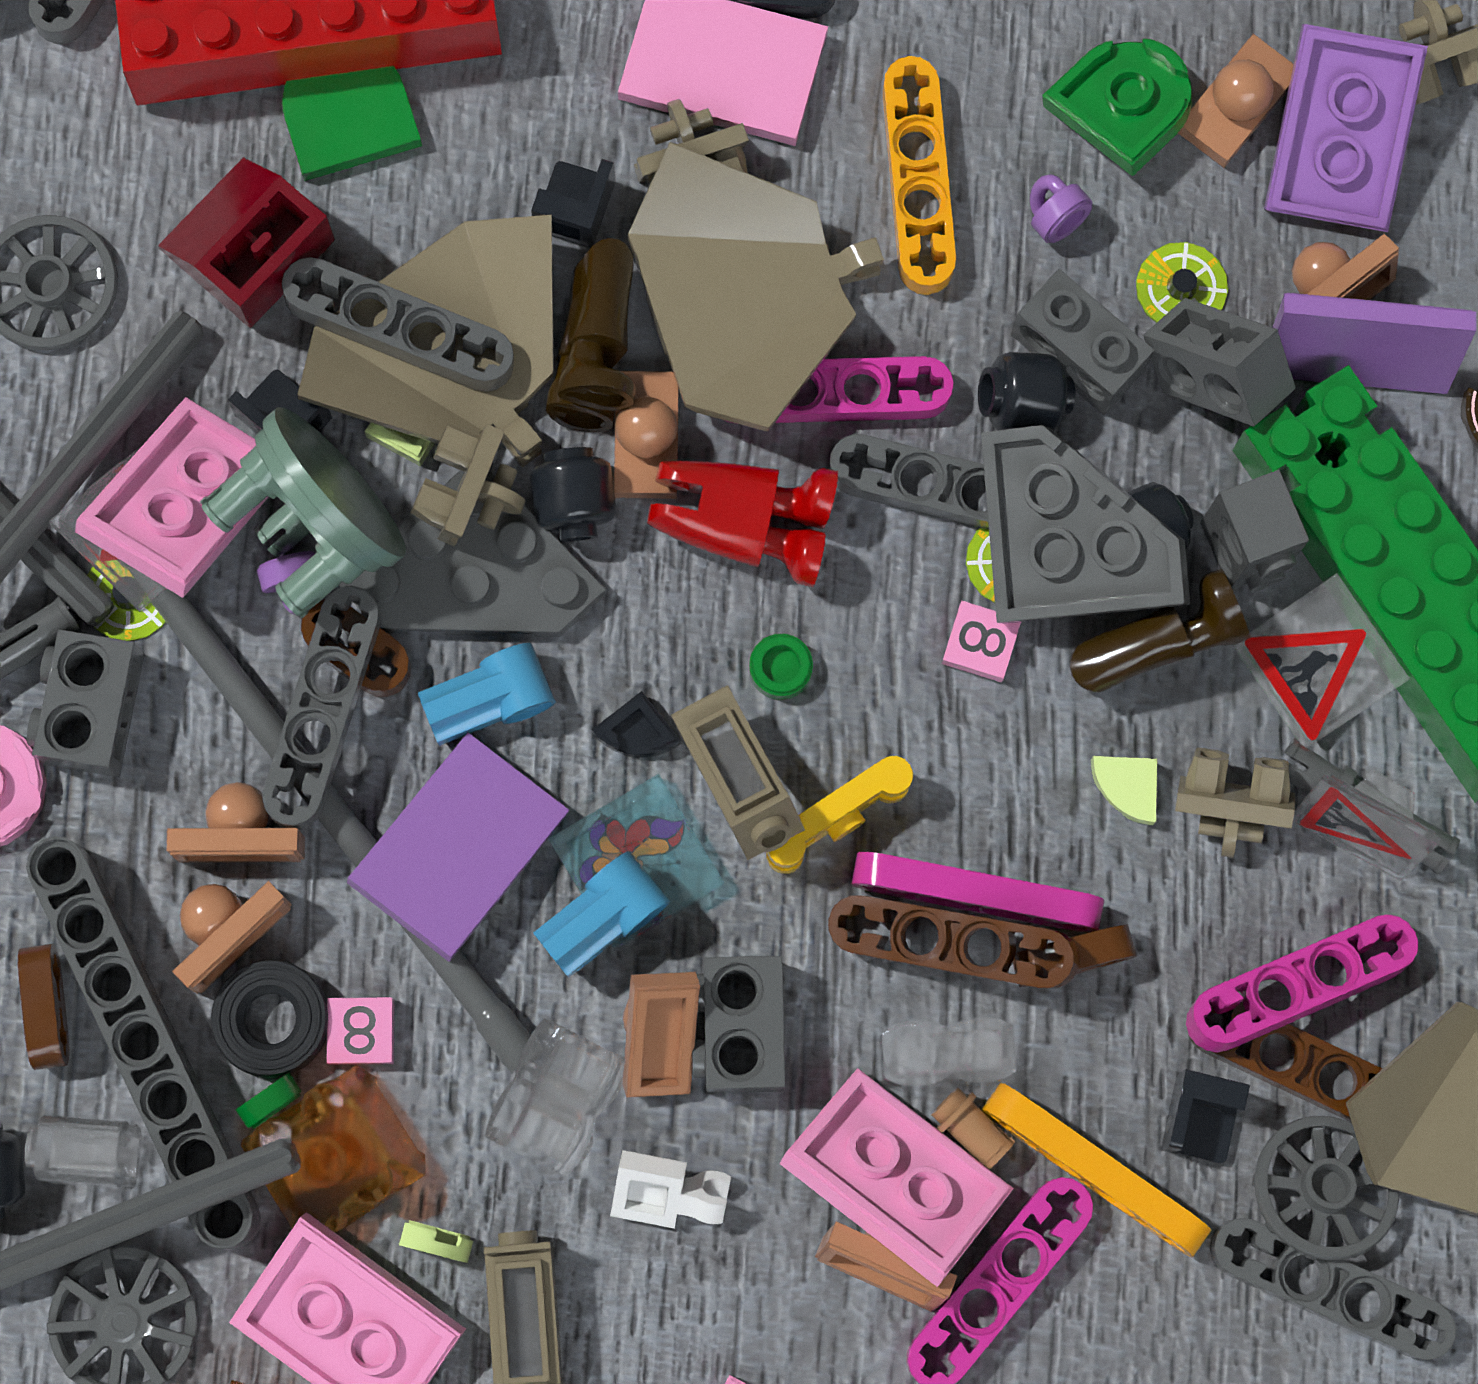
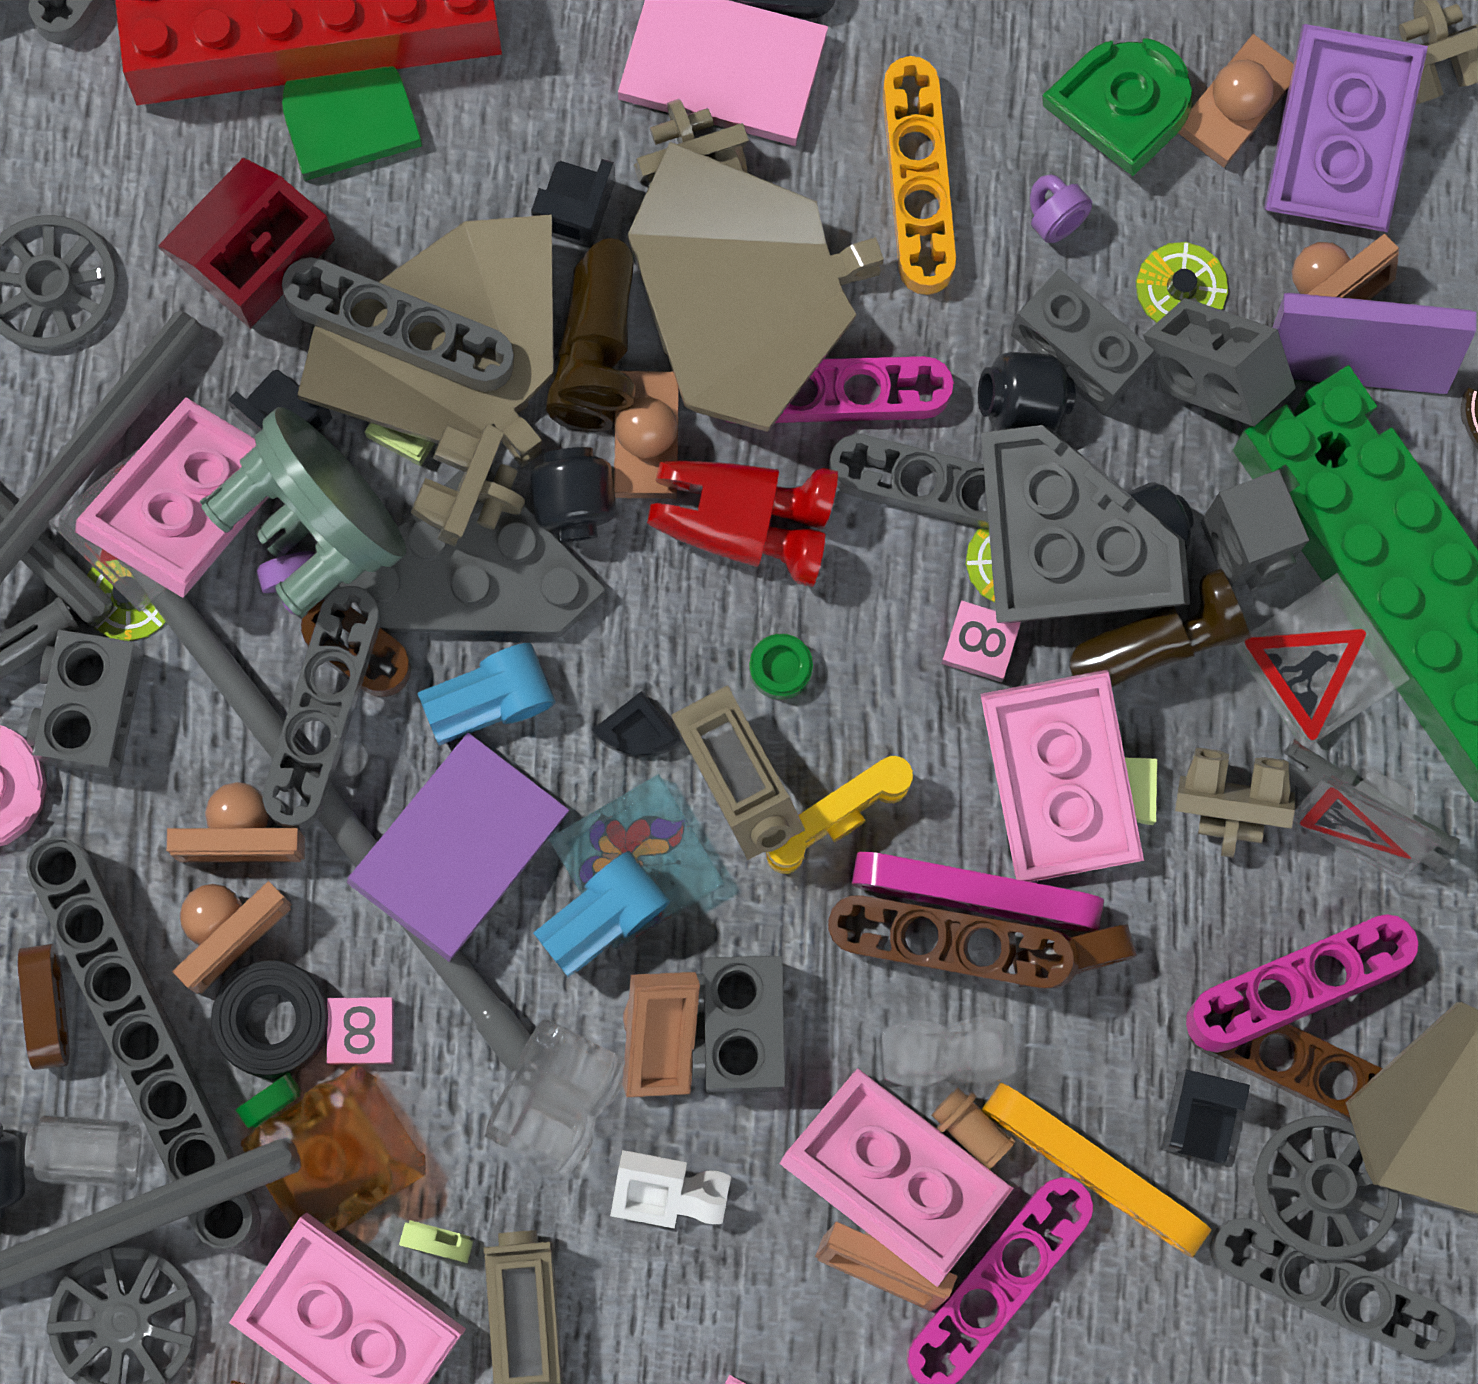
(1062, 776): none -> bright pink tile

